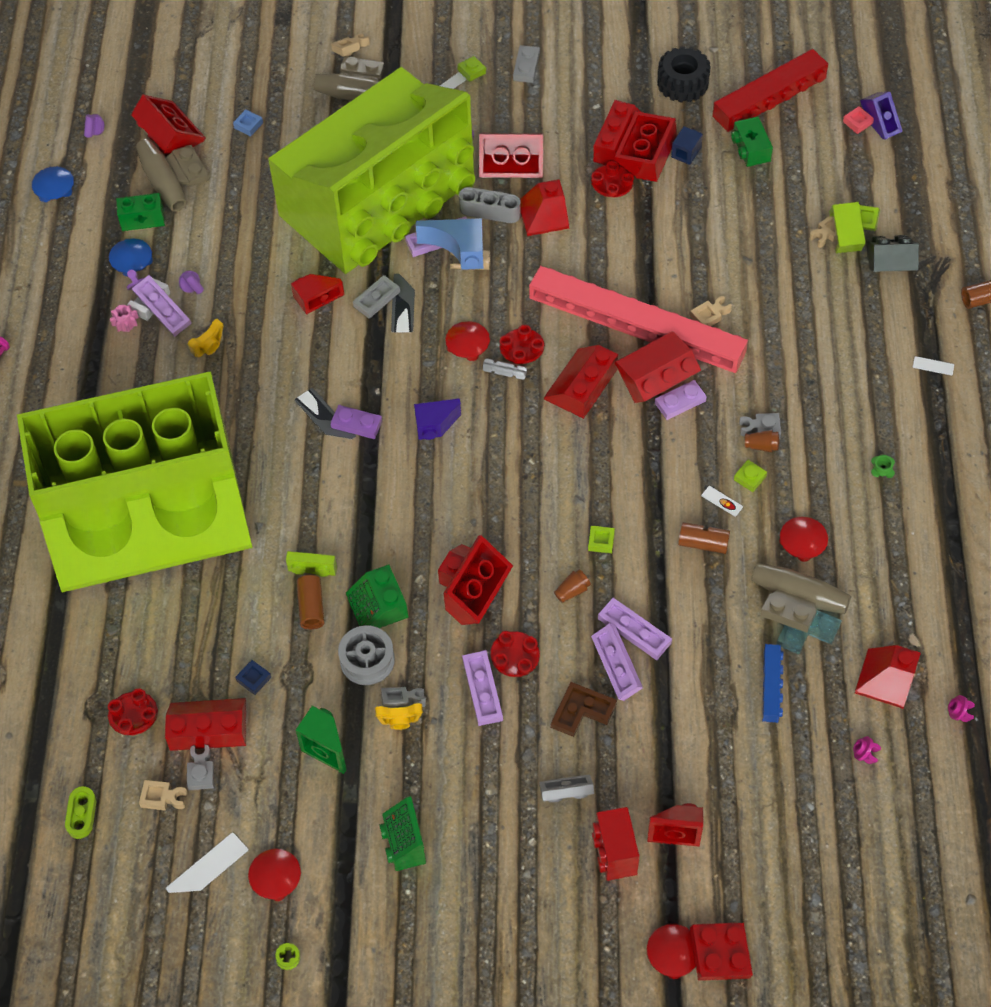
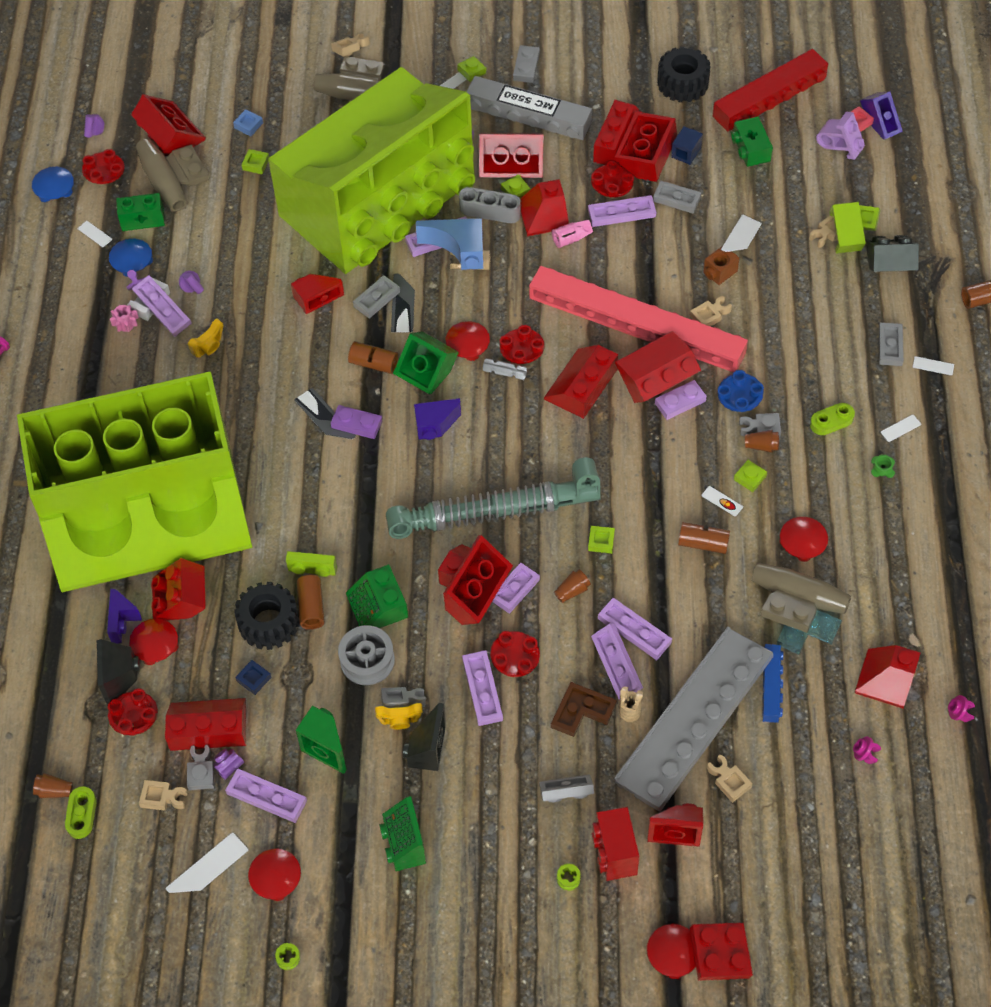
(51, 787): none -> dark orange cone
(94, 233): none -> white sticker
(103, 167): none -> red dish
(115, 669): none -> pearl dark grey slope
(119, 612): none -> dark purple slope
(154, 640): none -> red dish
(179, 591): none -> red slope
(227, 763): none -> medium lavender plate
(255, 161): none -> lime plate
(261, 599): none -> black tyre
(266, 795): none -> lavender plate
(373, 357): none -> dark orange pin
(425, 361): none -> green slope
(427, 741): none -> pearl dark grey slope
(515, 186): none -> lime plate
(516, 587): none -> lavender plate
(530, 108): none -> light grey brick
(548, 496): none -> sand green piece
(572, 870): none -> lime bush
(577, 231): none -> bright pink hinge
(621, 211): none -> lavender plate
(633, 699): none -> tan hinge
(677, 197): none -> light grey plate
(693, 719): none -> light grey plate
(721, 265): none -> dark orange brick
(730, 781): none -> tan plate
(740, 392): none -> blue dish
(741, 234): none -> white sticker
(834, 419): none -> lime plate
(842, 135): none -> lavender pin
(891, 344): none -> light grey plate
(900, 428): none -> white sticker

